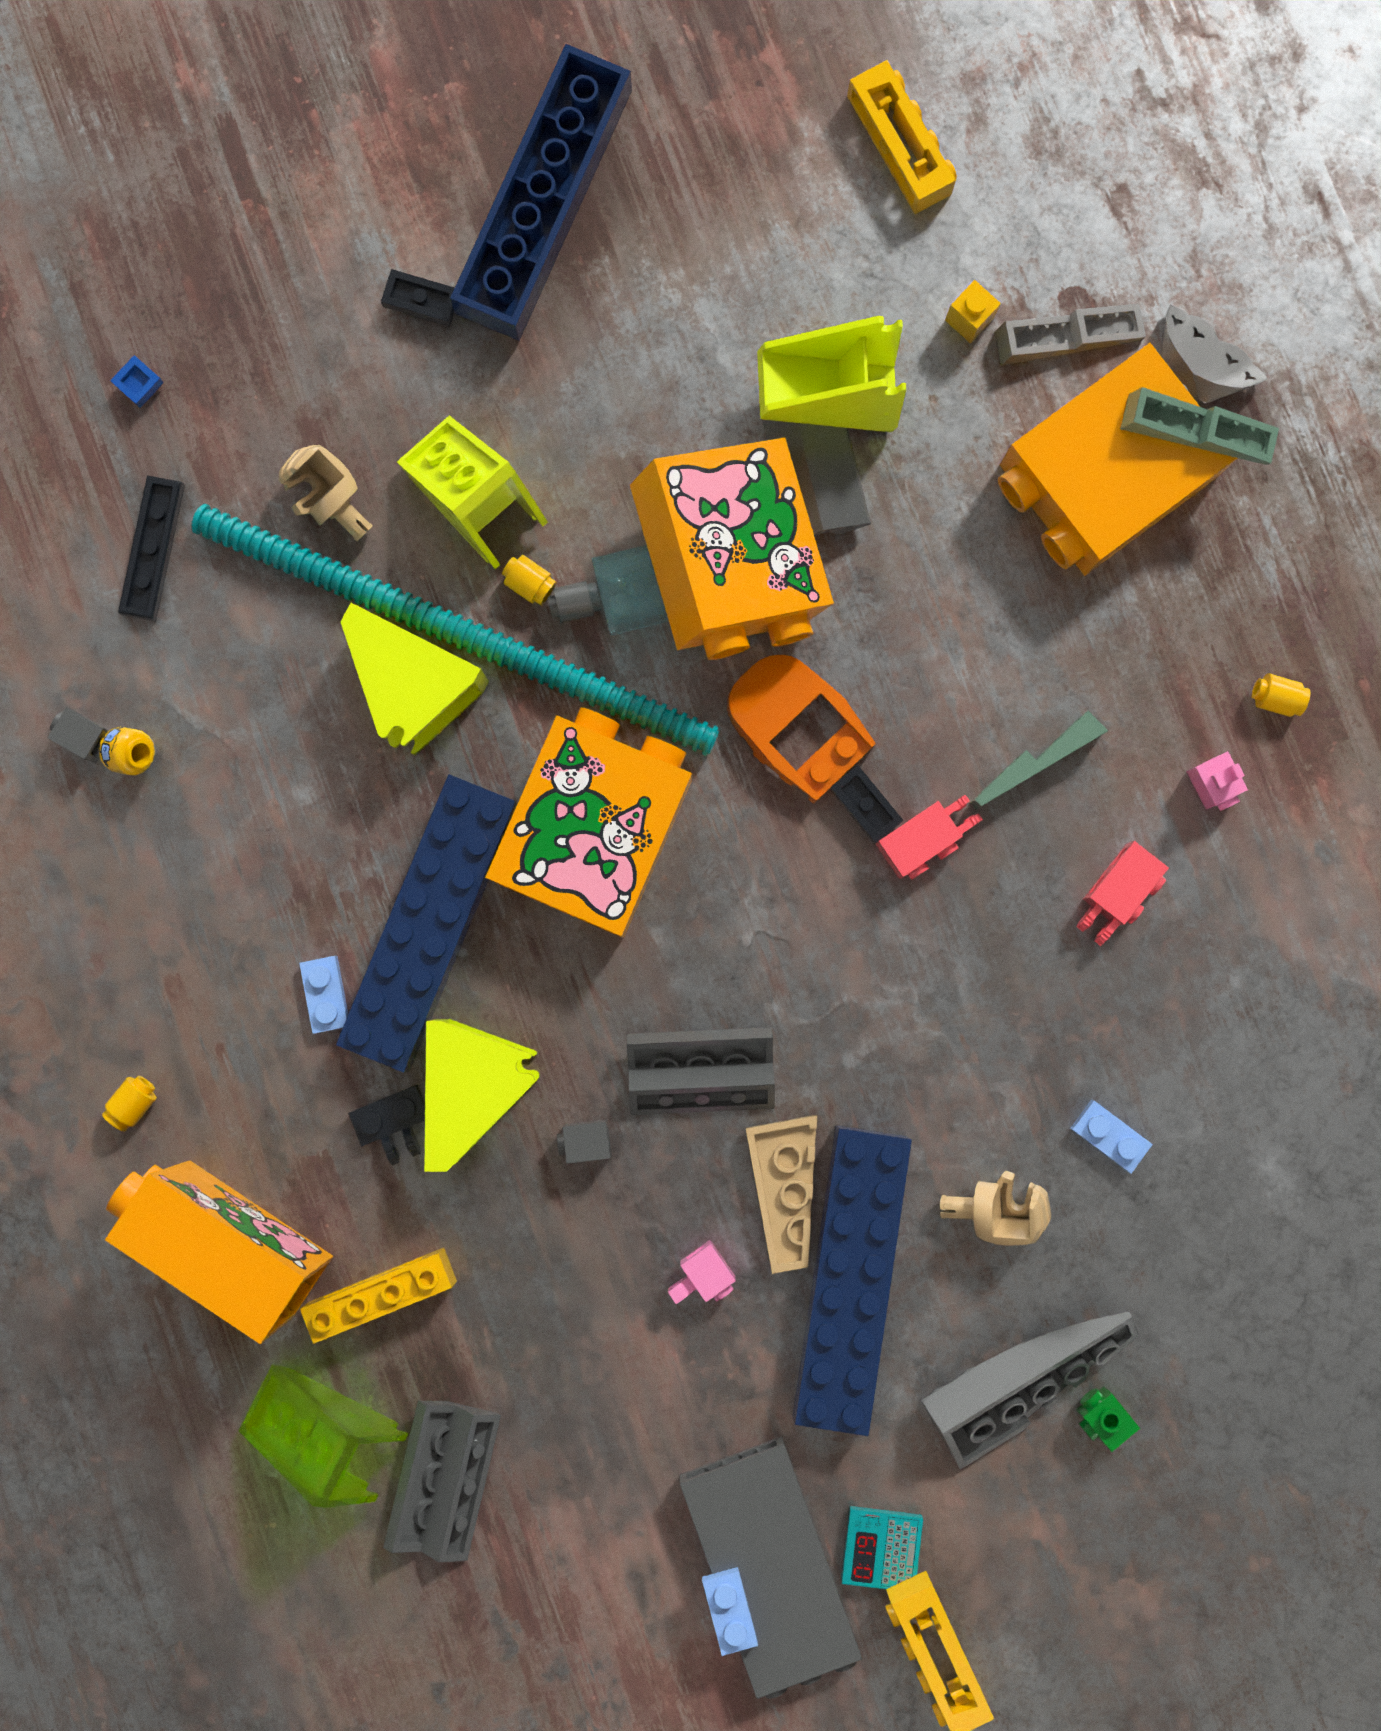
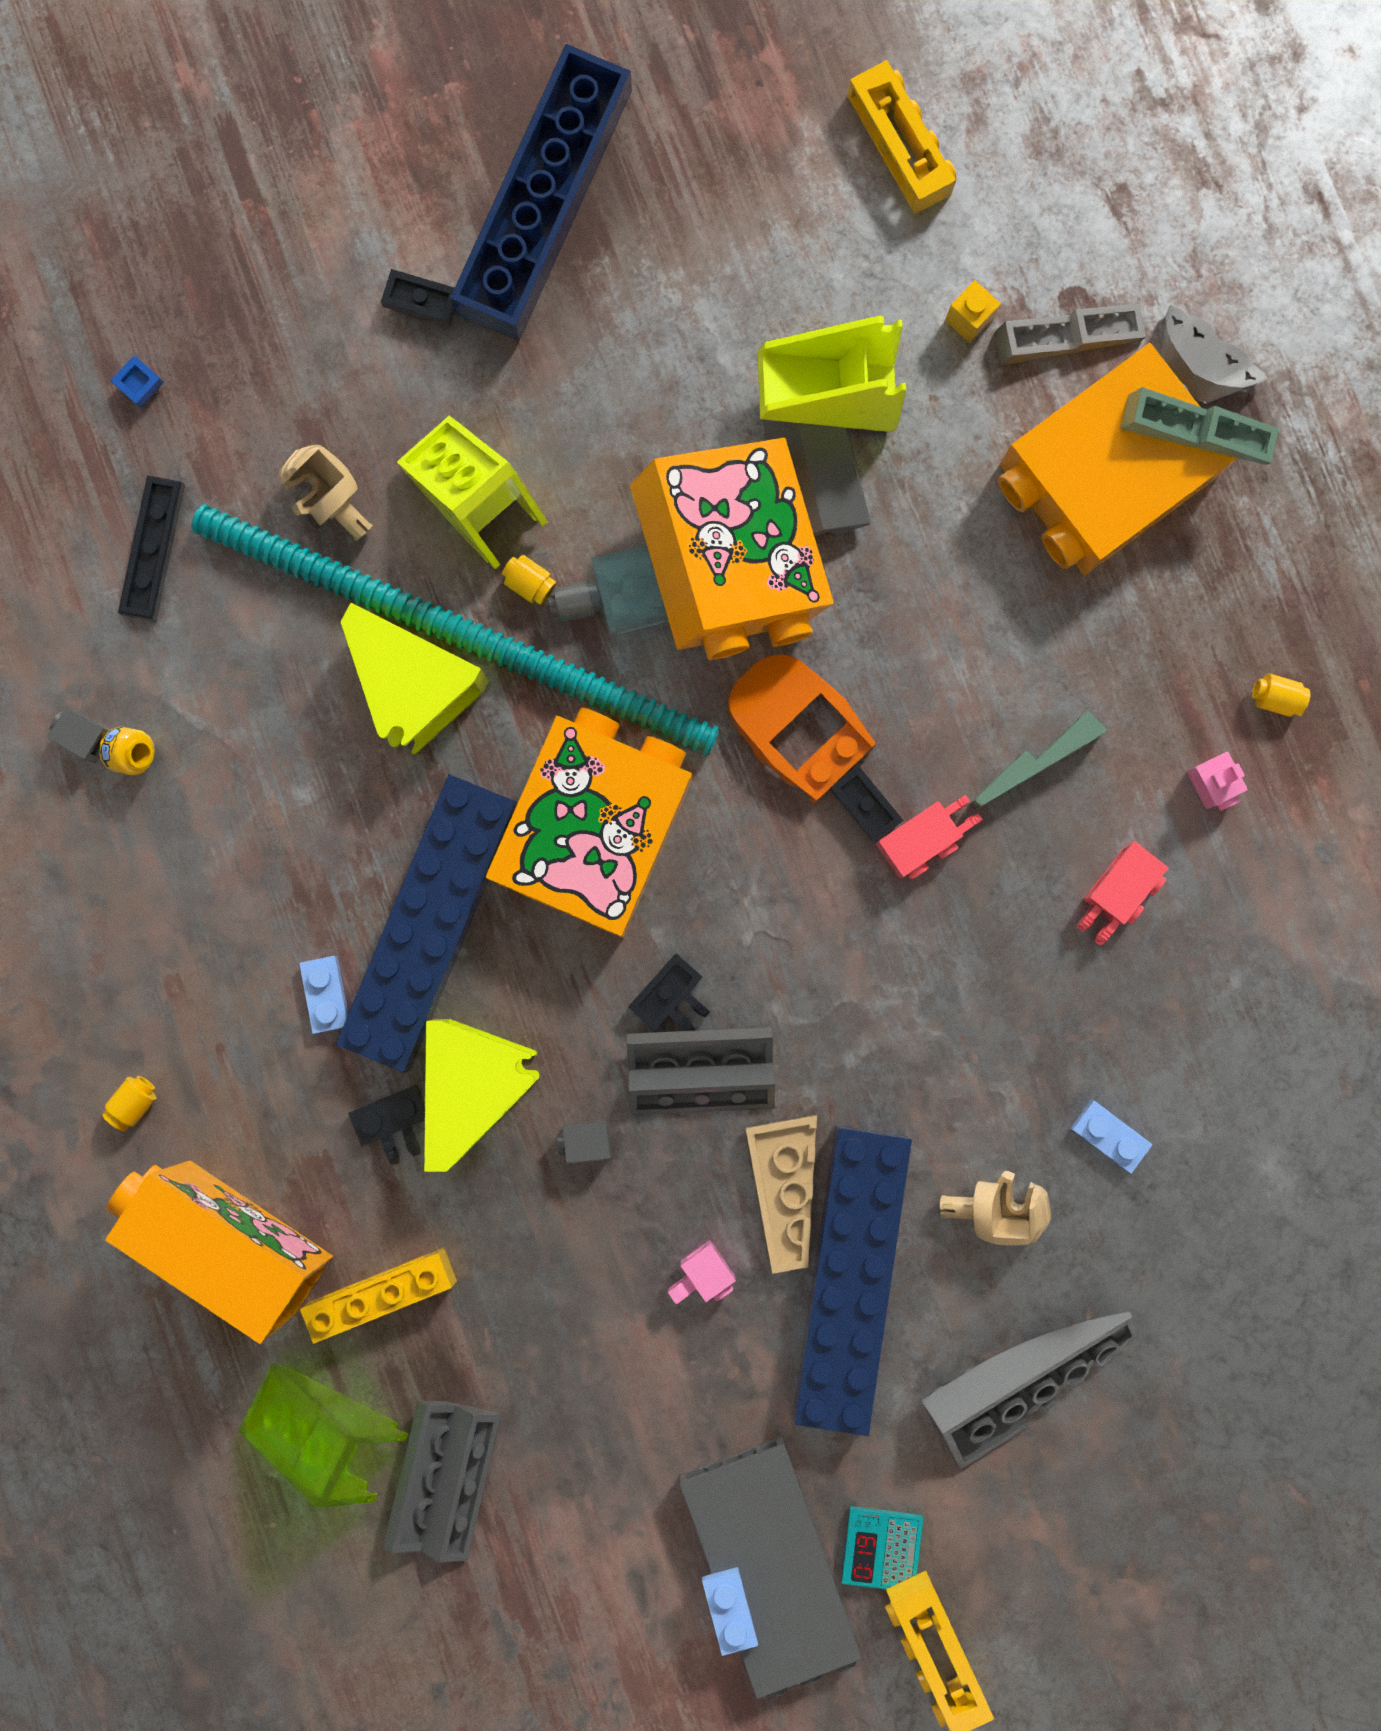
(666, 992): none -> black hinge
(1105, 1418): green brick -> none

